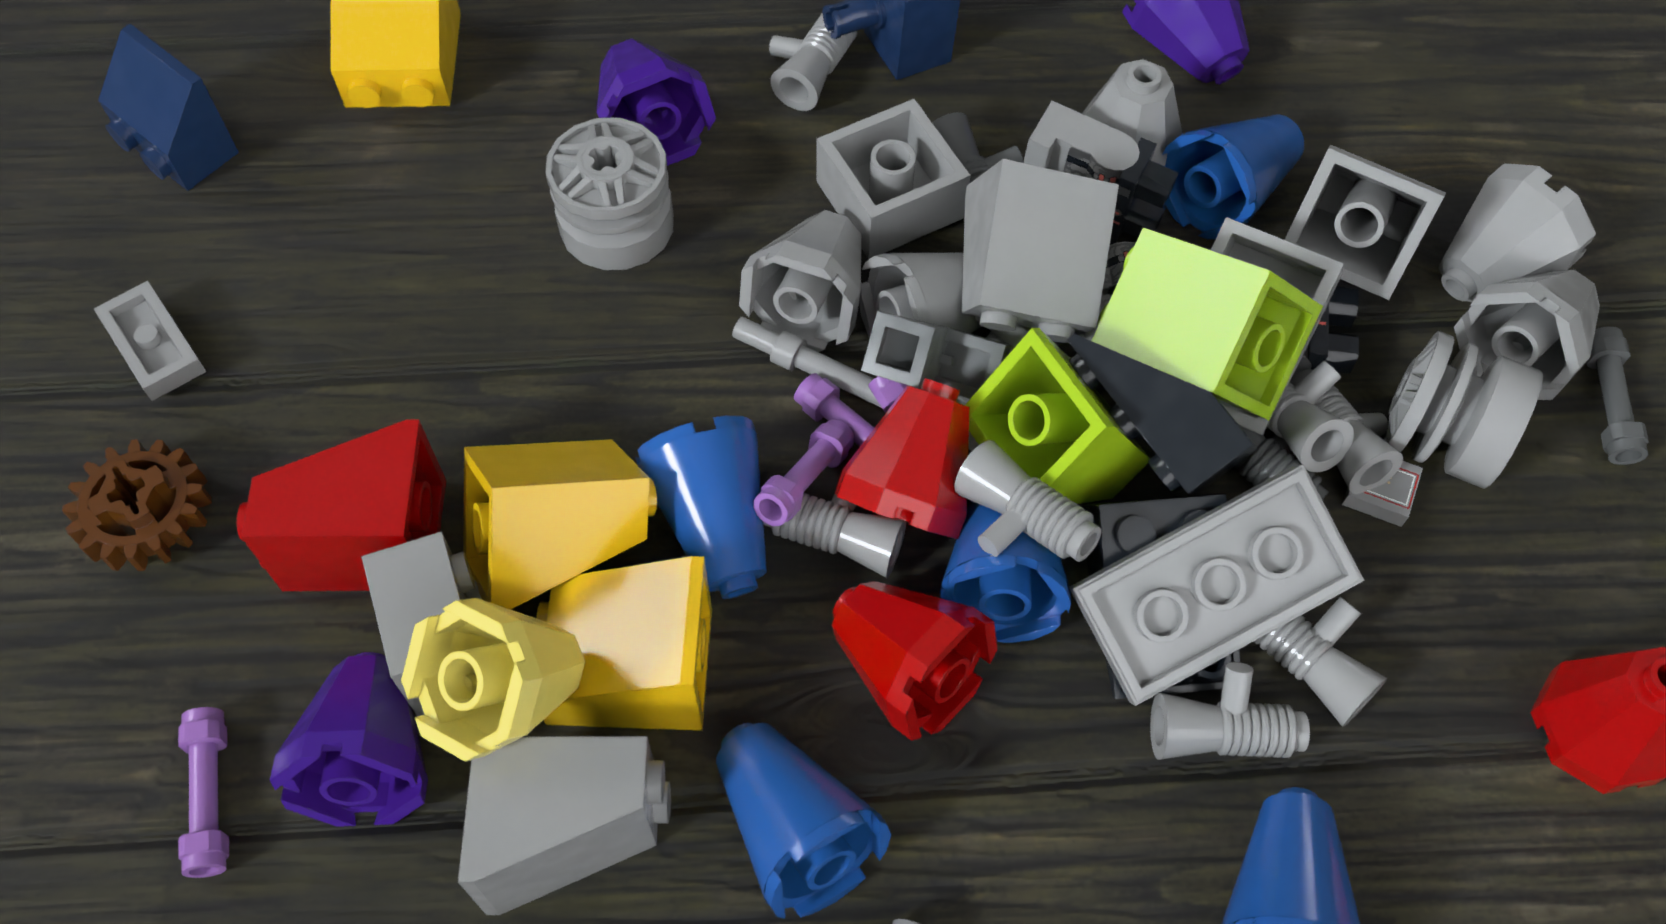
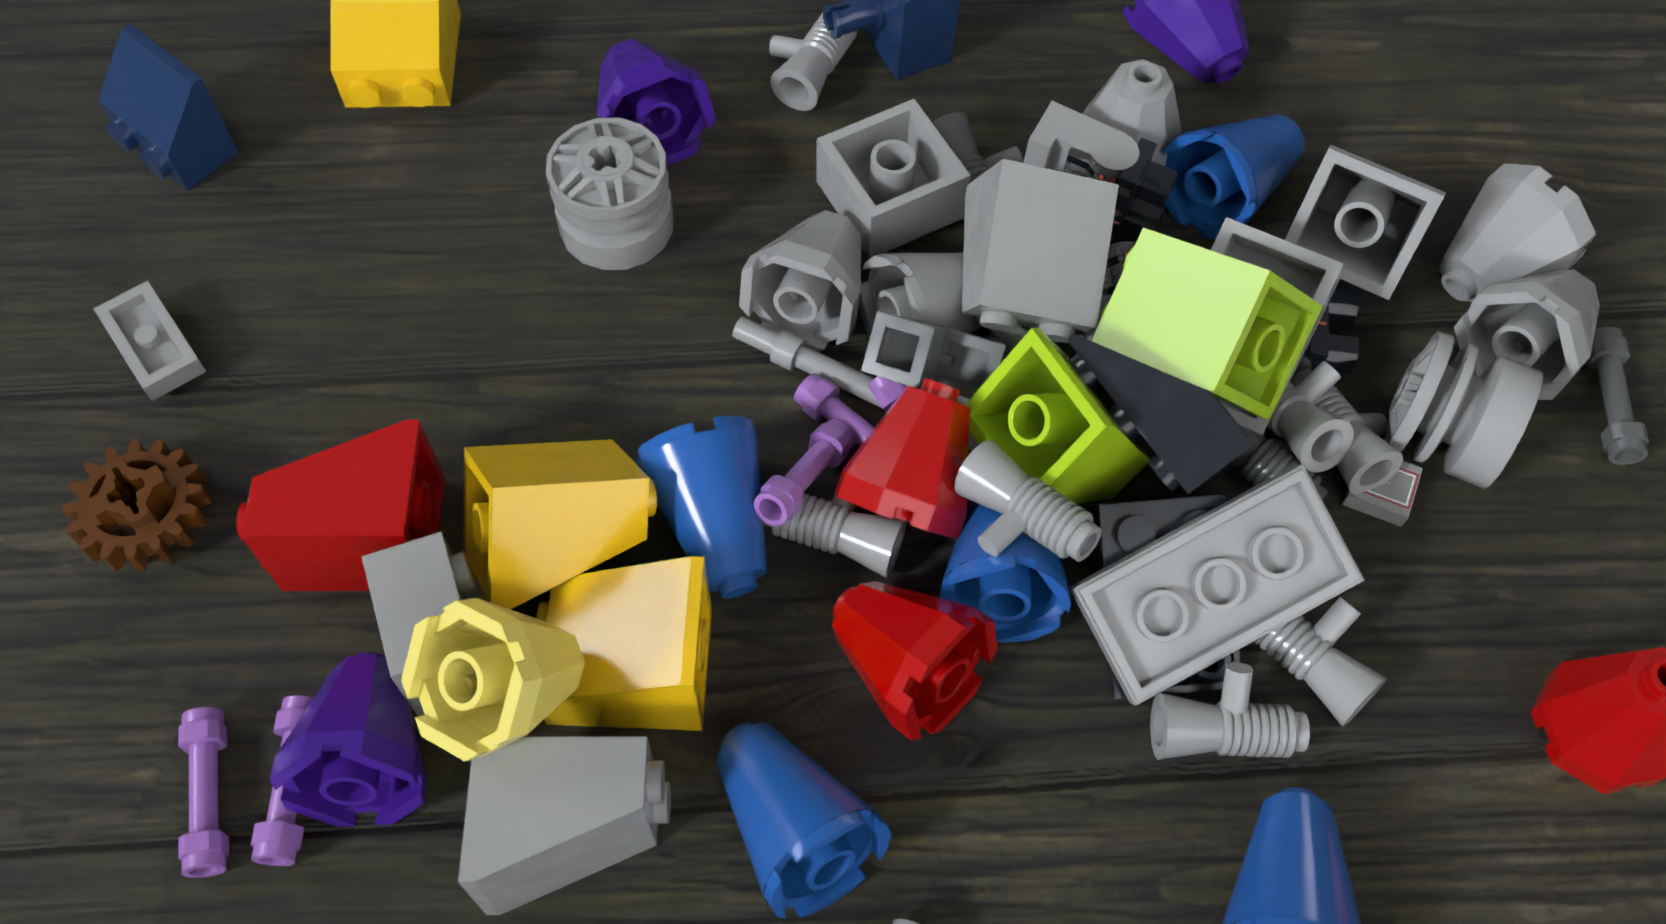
(278, 837): none -> medium lavender bar

